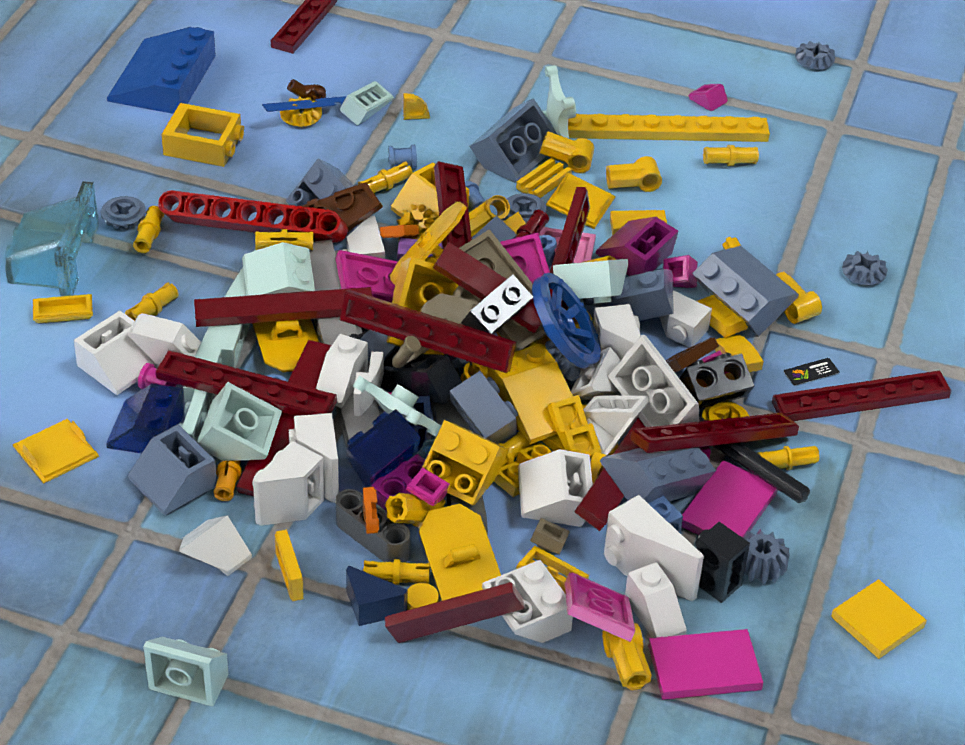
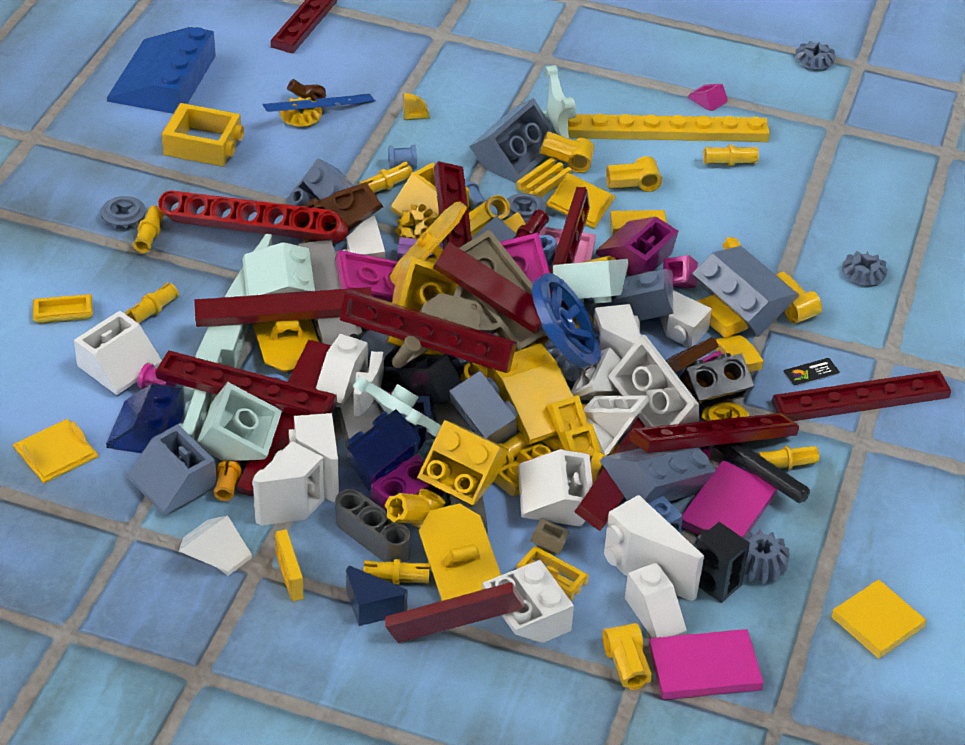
(50, 240): clear light blue windscreen -> none
(159, 335): white slope -> none
(185, 669): light aqua slope -> none
(267, 239): yellow pin -> none
(363, 104): light aqua slope -> none
(369, 510): orange tile -> none
(399, 231): orange tile -> none
(421, 595): yellow tile -> none
(428, 487): dark pink slope -> none
(498, 306): brick -> none
(599, 606): dark pink tile -> none

